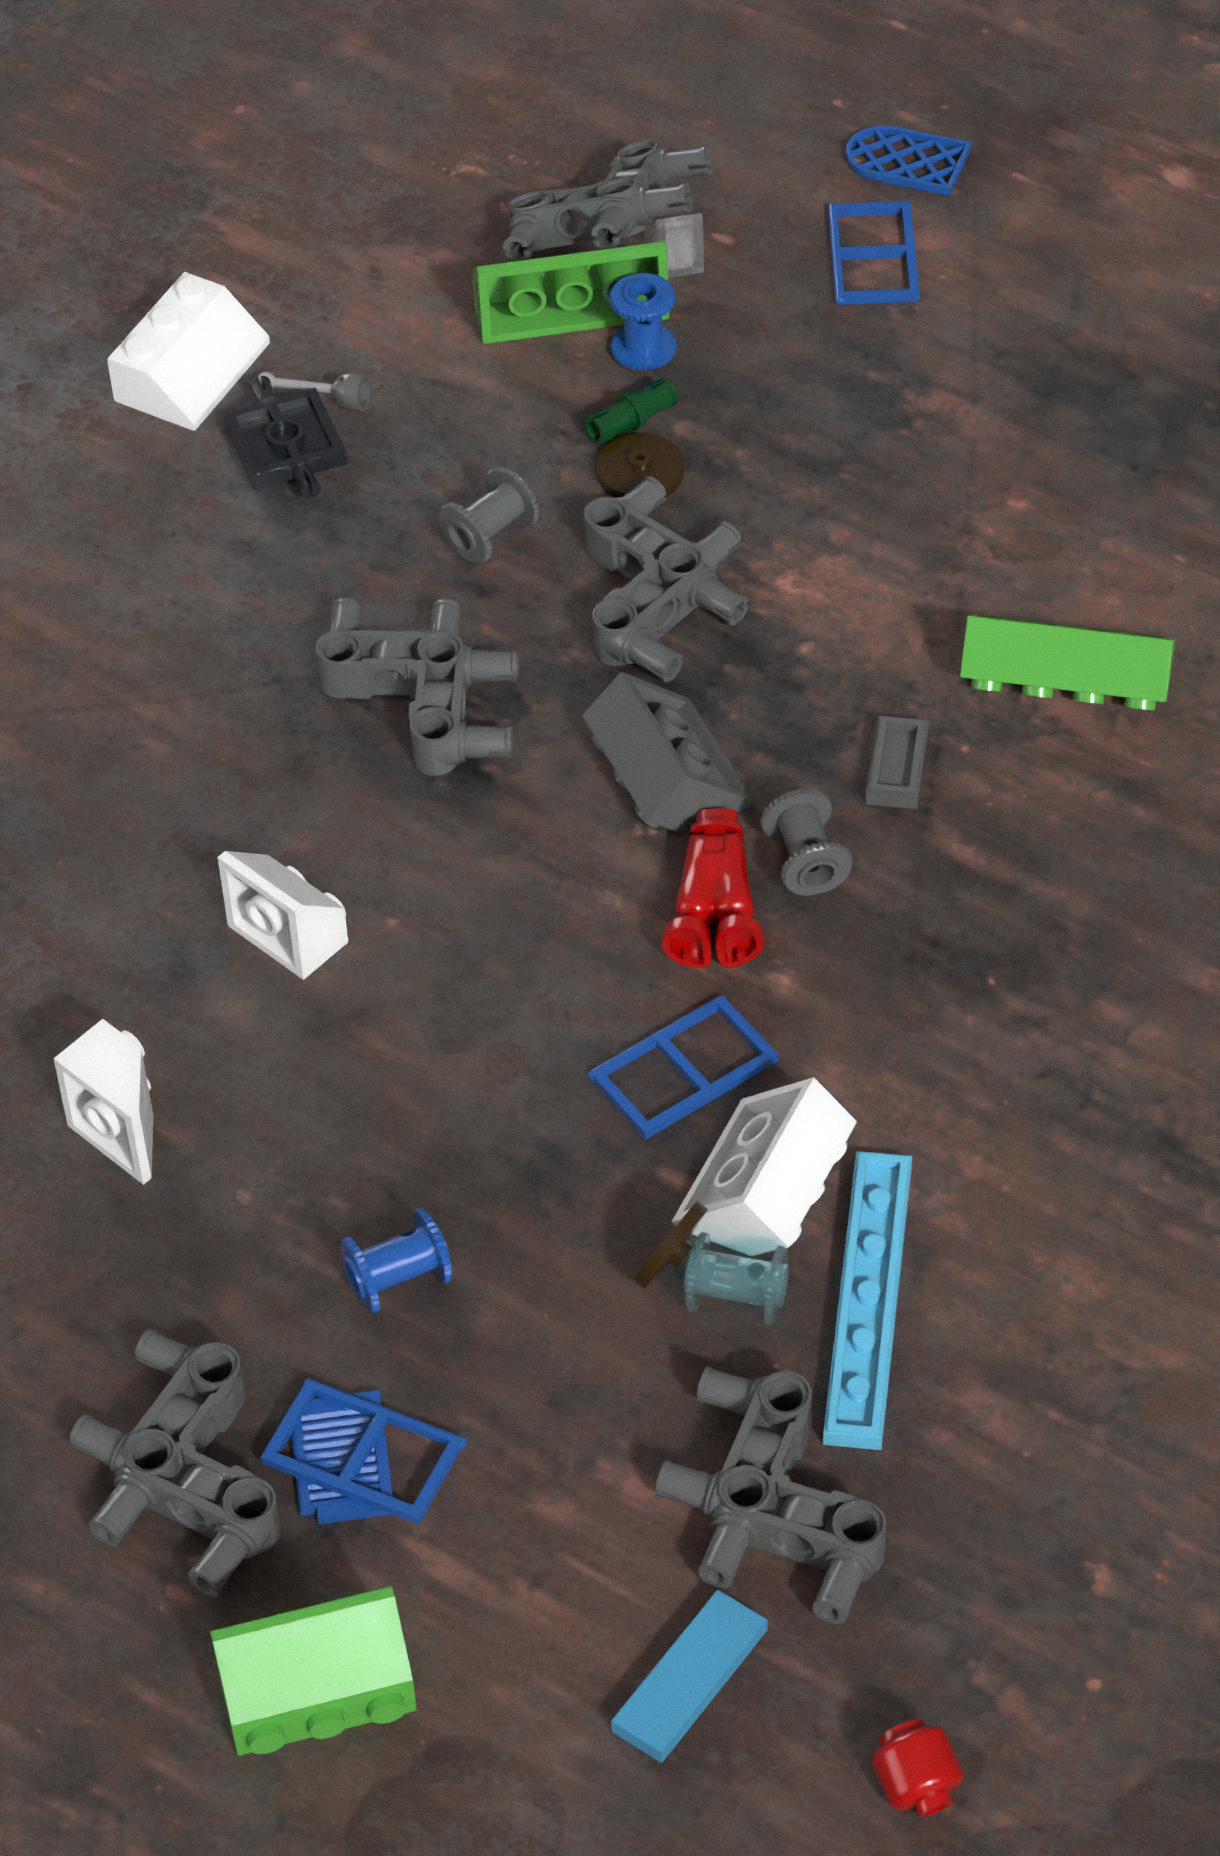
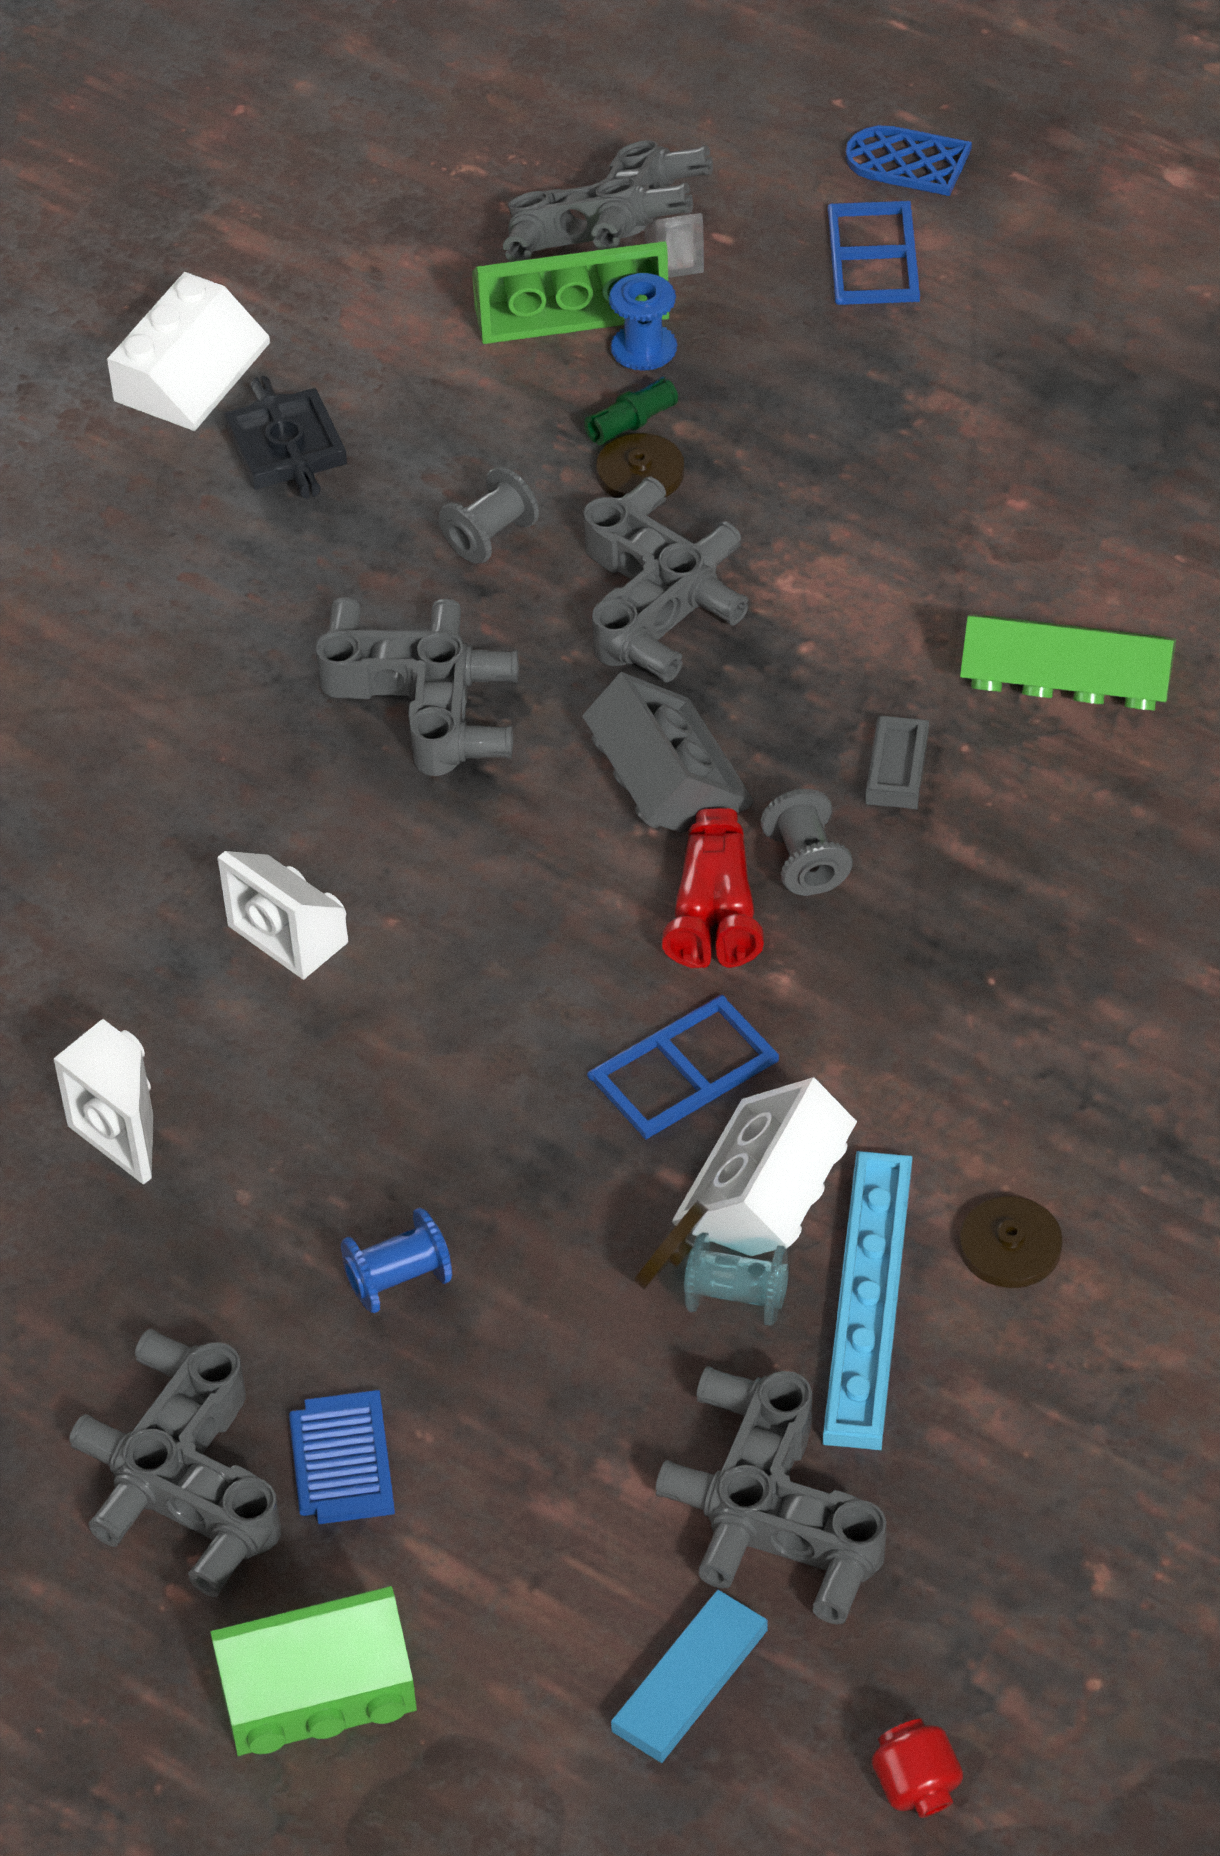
(345, 1483): blue window -> none
(349, 391): dark grey hinge -> none
(1010, 1242): none -> dark brown piece

